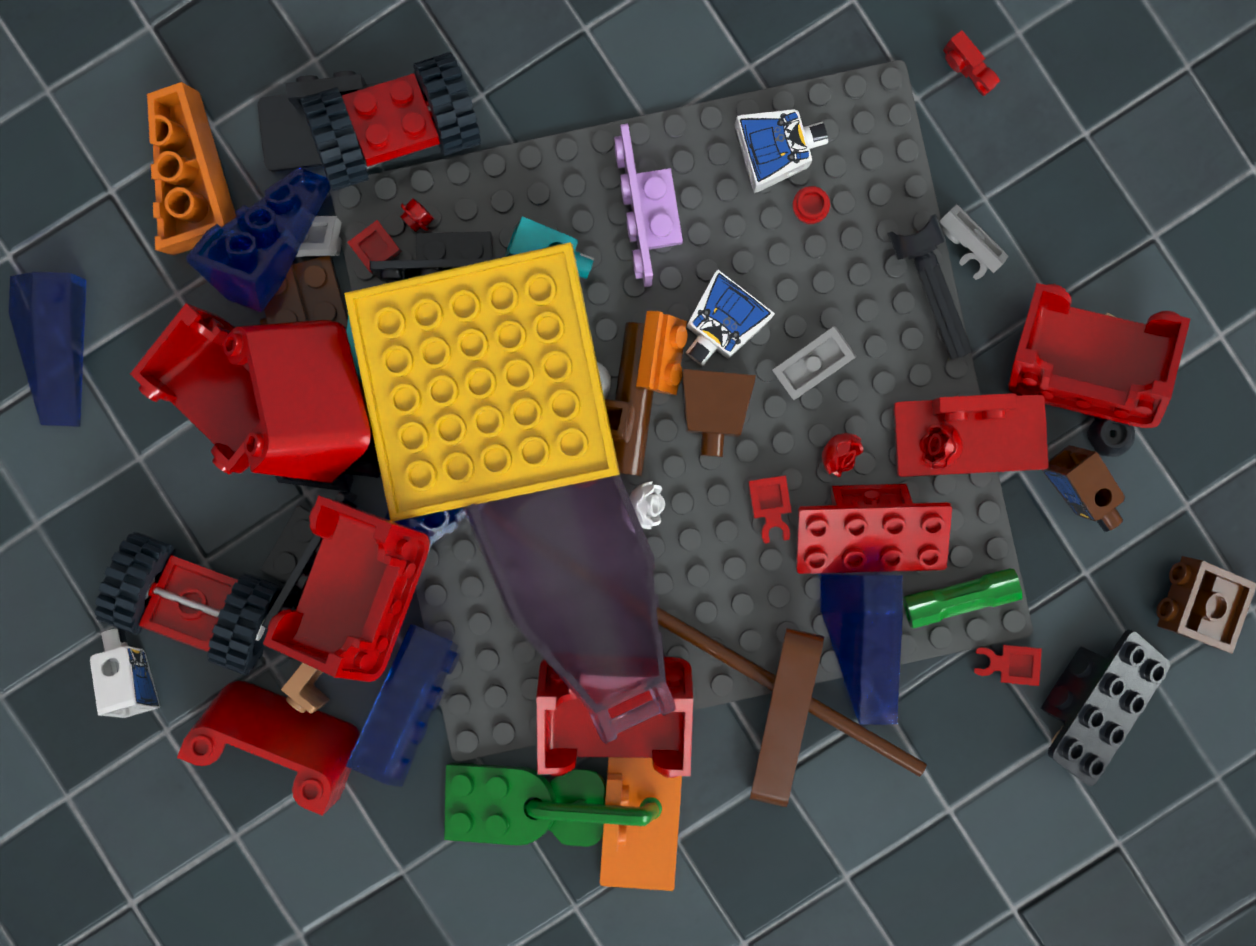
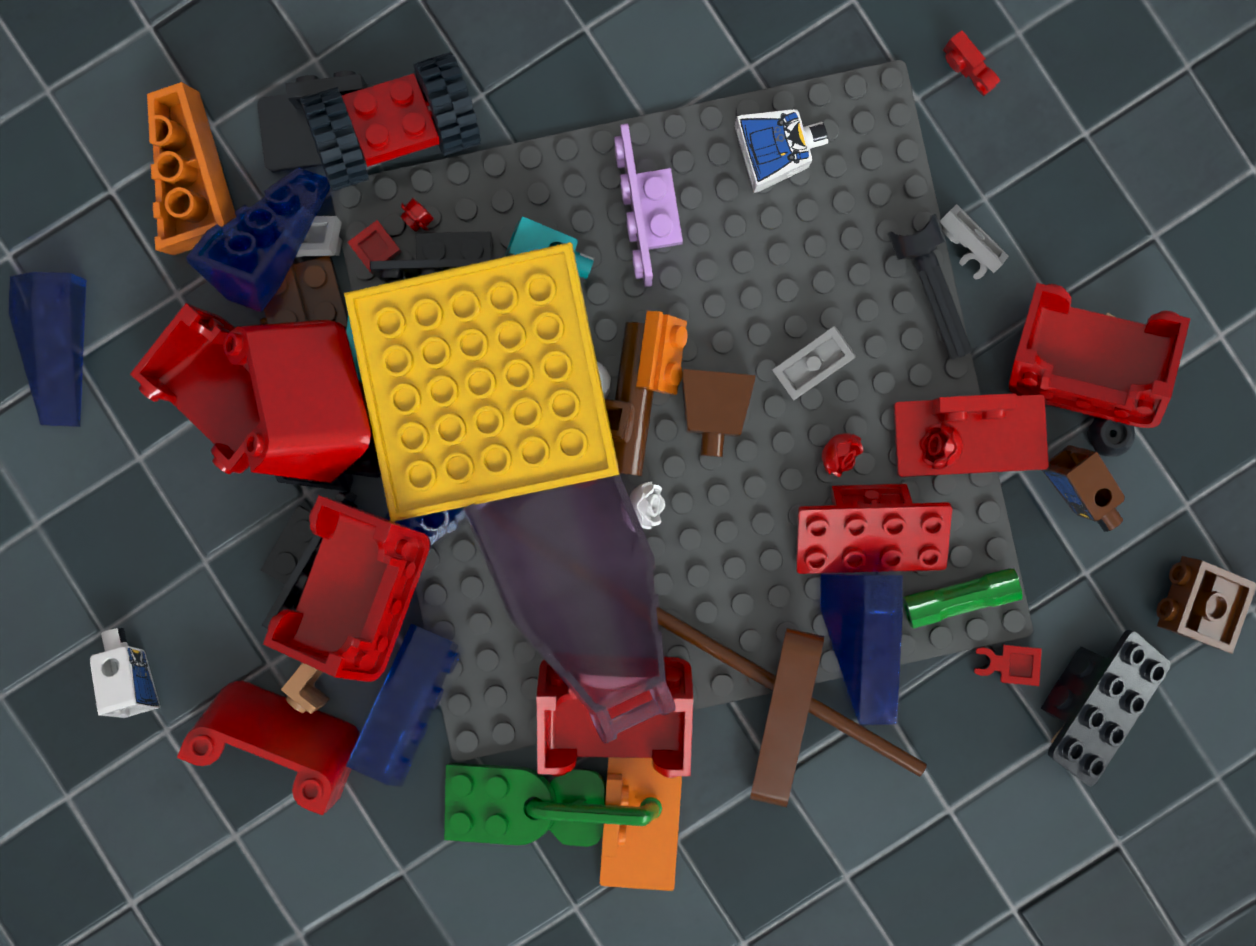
(186, 602): black plate -> none
(725, 319): torso -> none
(769, 500): red plate -> none
(811, 205): red plate -> none

